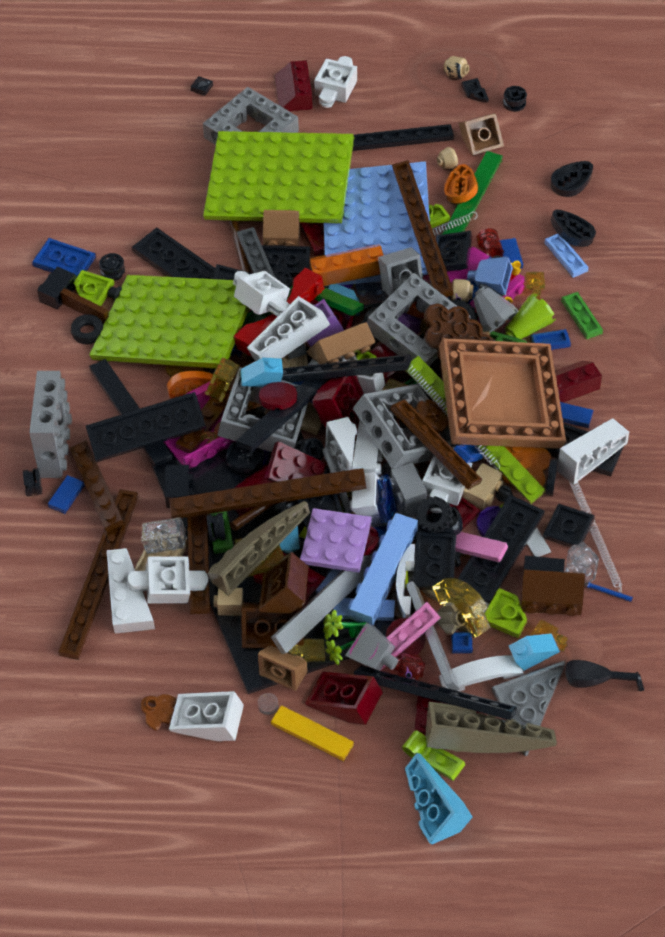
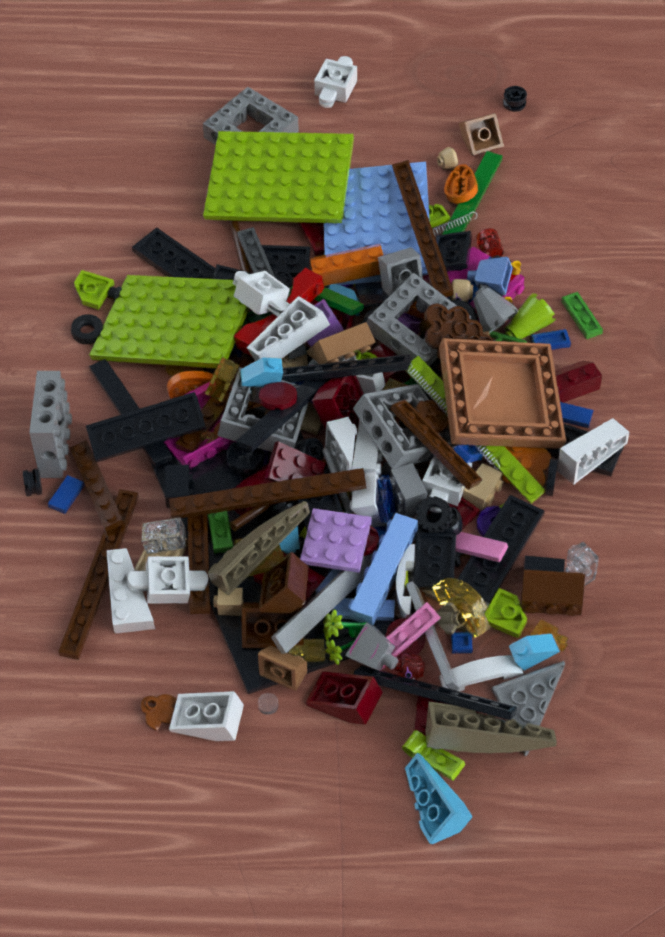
(50, 290): black brick -> none
(64, 256): blue tile -> none
(83, 305): reddish brown tile -> none
(112, 267): black wheel -> none
(201, 85): black tile -> none
(218, 527): black wheel -> none
(281, 227): medium nougat slope -> none
(294, 86): dark red slope -> none
(312, 733): yellow tile -> none
(403, 137): black tile -> none
(456, 67): tan head -> none
(474, 90): black slope -> none
(503, 493): black piece -> none
(511, 250): blue tile -> none
(535, 282): clear yellow plate -> none
(537, 544): white sticker -> none
(566, 255): light blue tile -> none
(568, 526): black tile -> none
(573, 228): black piece -> none
(579, 178): black piece -> none
(589, 674): black piece -> none
(598, 538): white piece -> none
(610, 592): blue piece -> none

